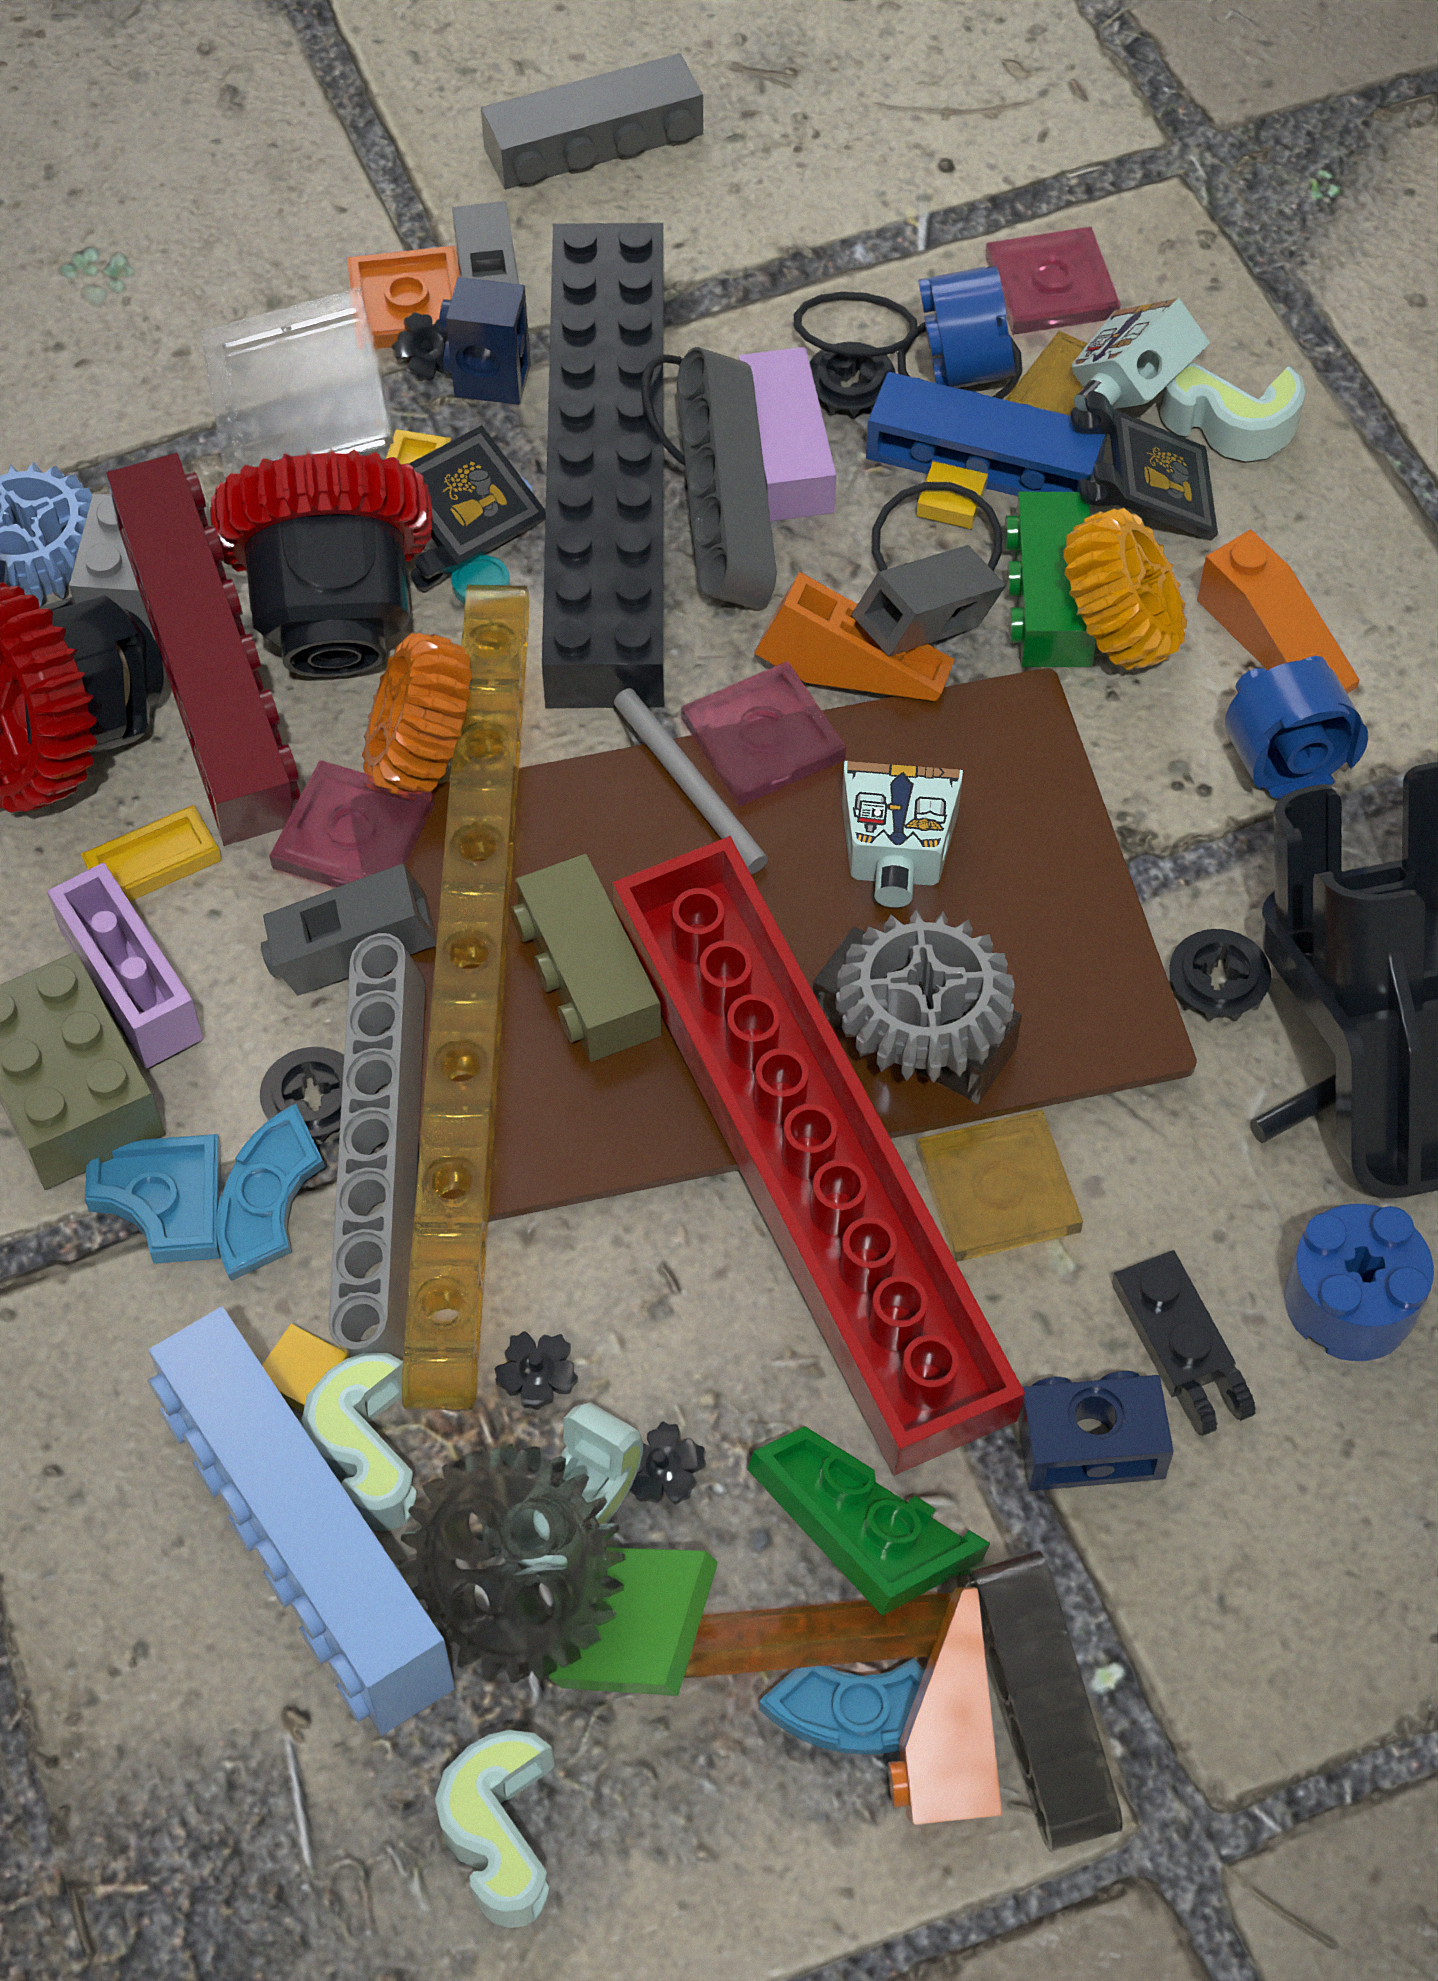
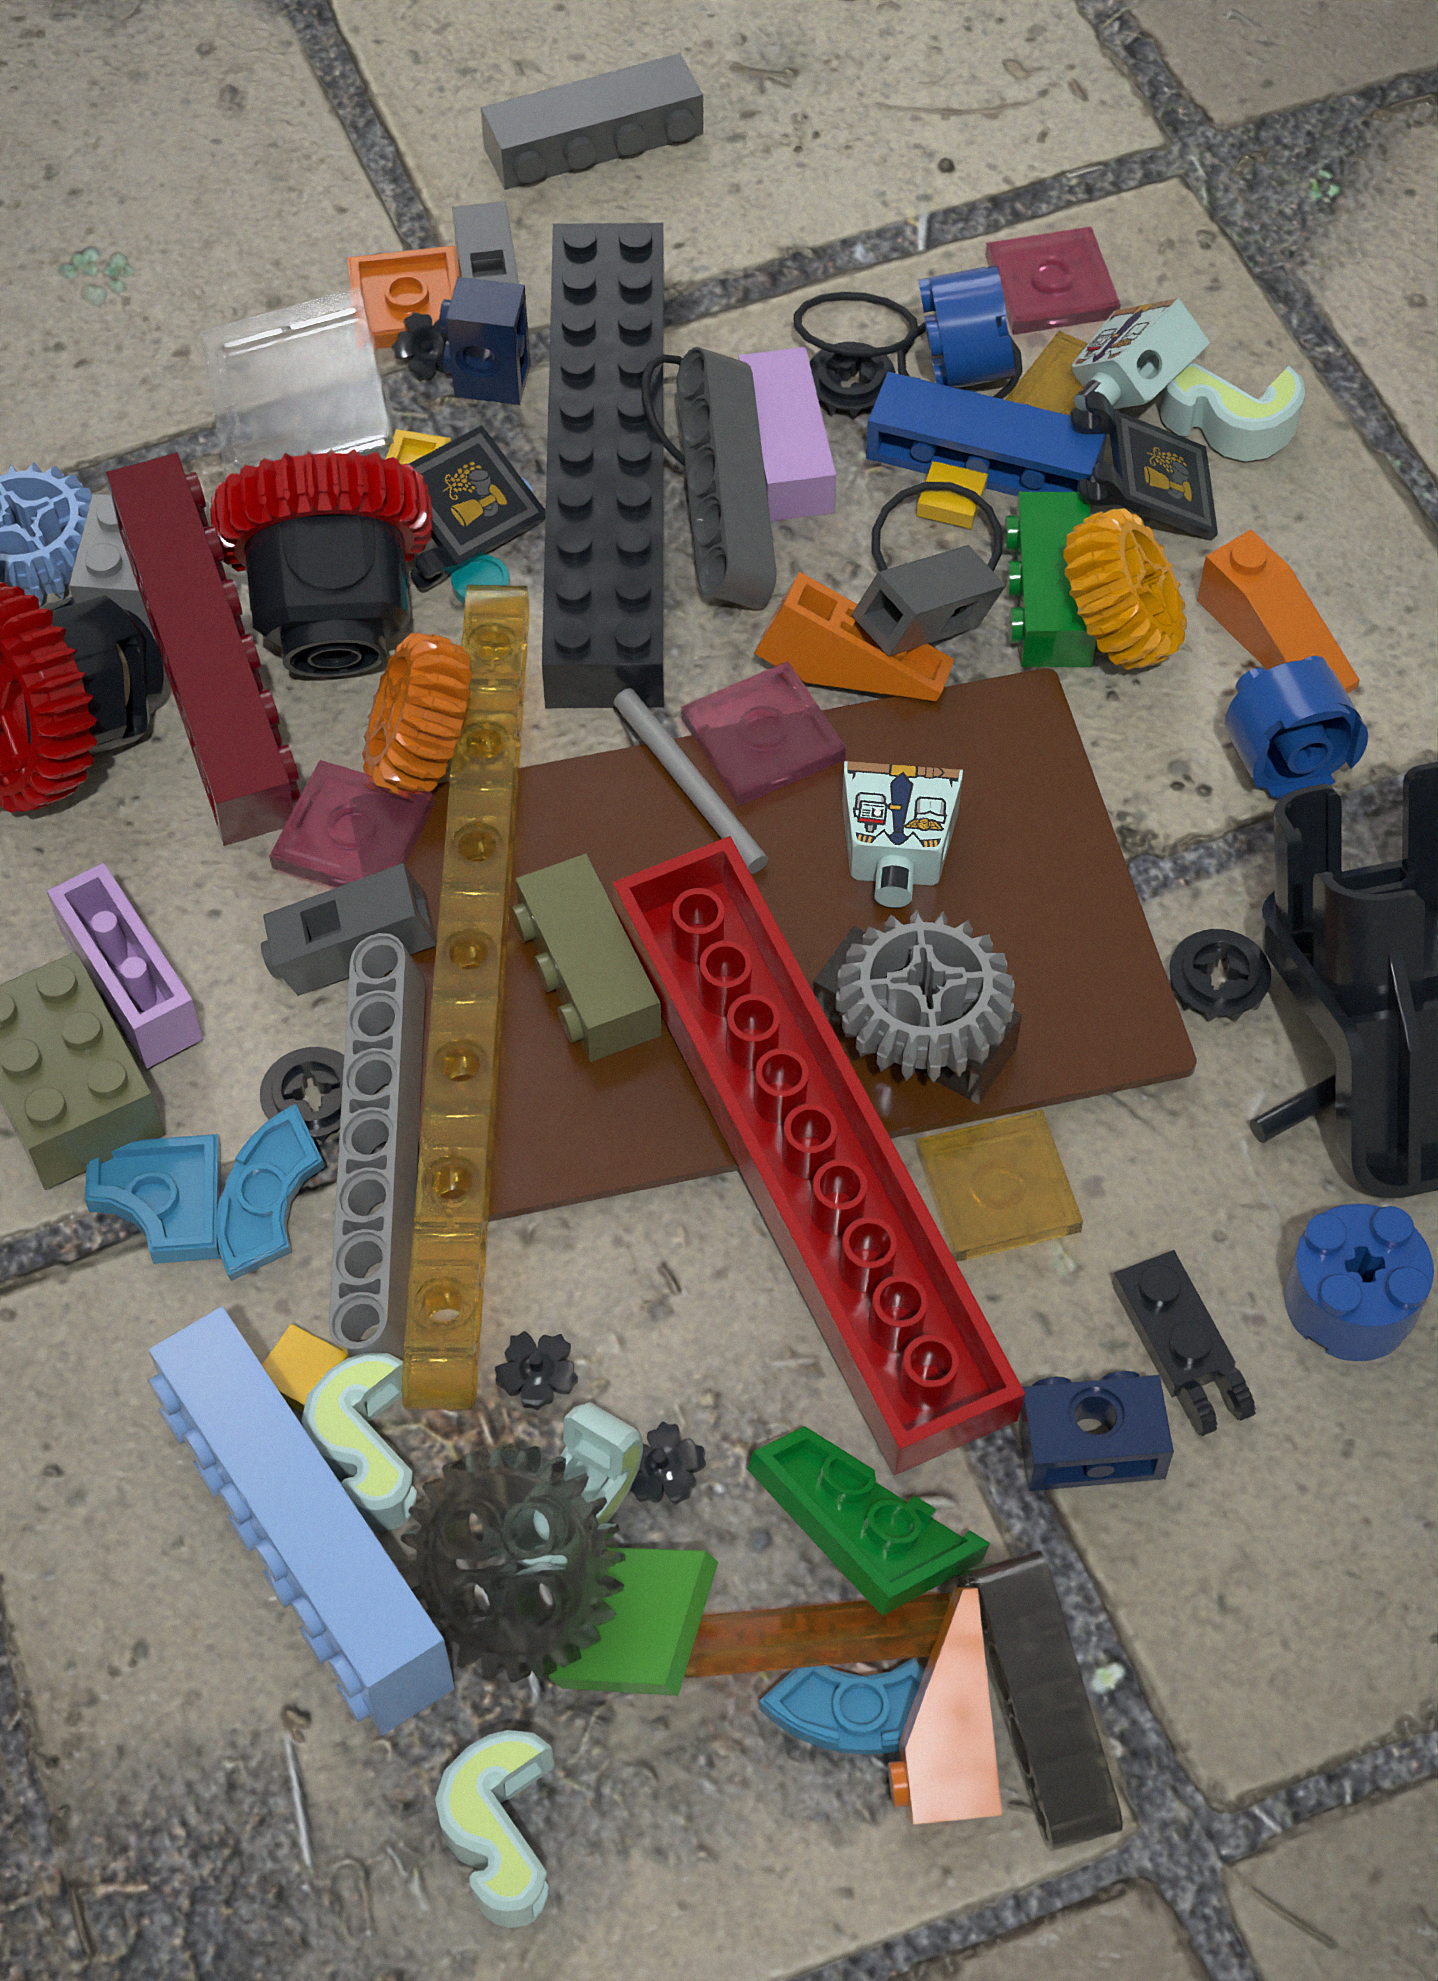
(157, 853): yellow tile -> none

